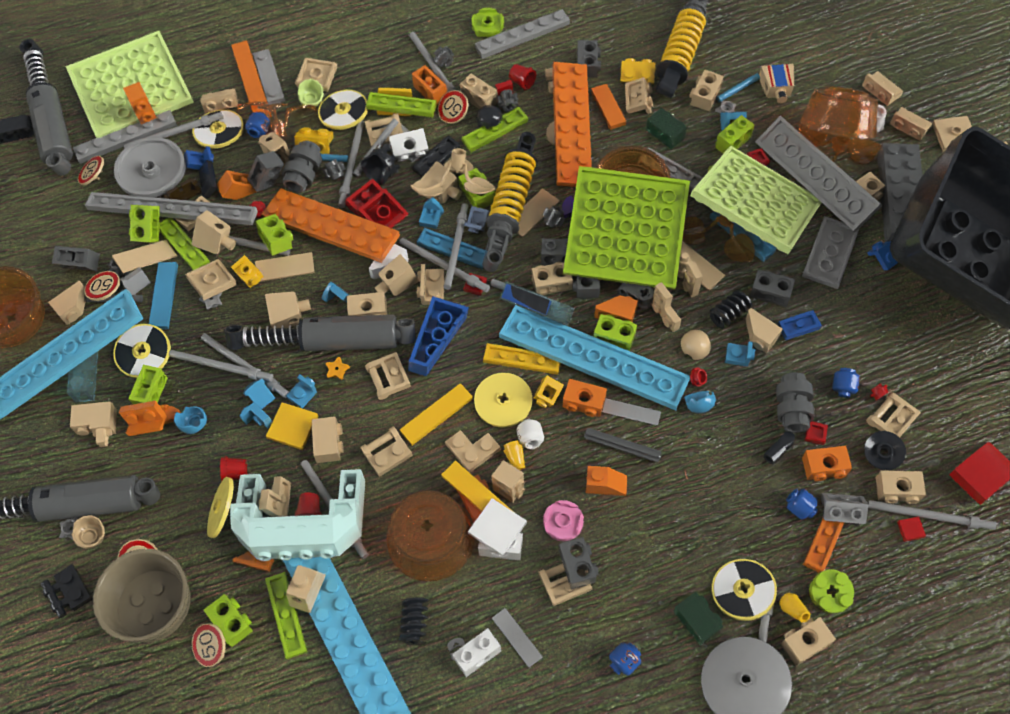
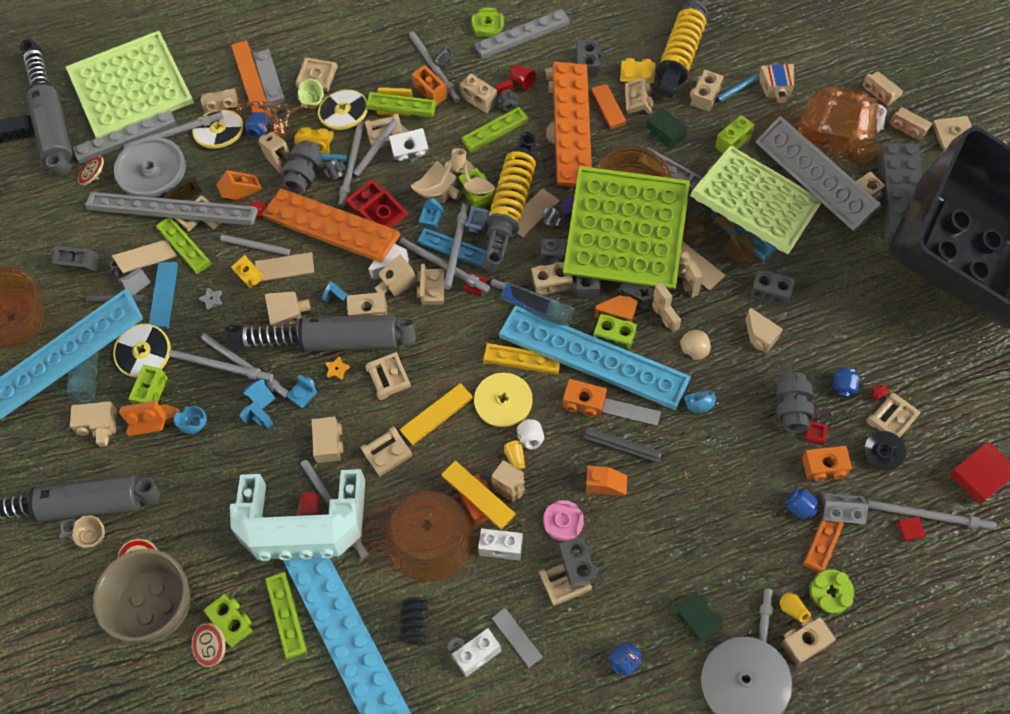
(70, 303): tan slope -> none
(72, 587): black plate -> none
(102, 285): piece -> none
(139, 103): orange brick -> none
(149, 223): lime brick -> none
(196, 159): blue bracket -> none
(207, 179): black tile -> none
(211, 279): tan tile -> none
(212, 234): tan torso -> none
(220, 507): light yellow piece -> none
(232, 468): red piece -> none
(249, 560): orange tile -> none
(265, 171): dark grey brick -> none
(274, 234): lime brick -> none
(276, 501): tan plate -> none
(291, 426): yellow tile -> none
(305, 587): tan torso -> none
(379, 164): black hair -> none
(437, 331): blue wedge -> none
(439, 153): black tile -> none
(453, 107): piece -> none
(471, 454): tan plate -> none
(489, 116): black hair -> none
(497, 527): white tile -> none
(552, 387): yellow brick -> none
(698, 377): red plate -> none
(725, 118): dark azure tile -> none
(726, 105): light grey plate -> none
(730, 308): black piece -> none
(736, 603): piece -> none
(739, 354): dark azure bracket -> none
(760, 156): red tile -> none
(774, 453): black bar -> none
(799, 325): blue plate -> none
(830, 253): light grey tile -> none
(883, 255): blue bracket -> none
(910, 481): tan brick -> none

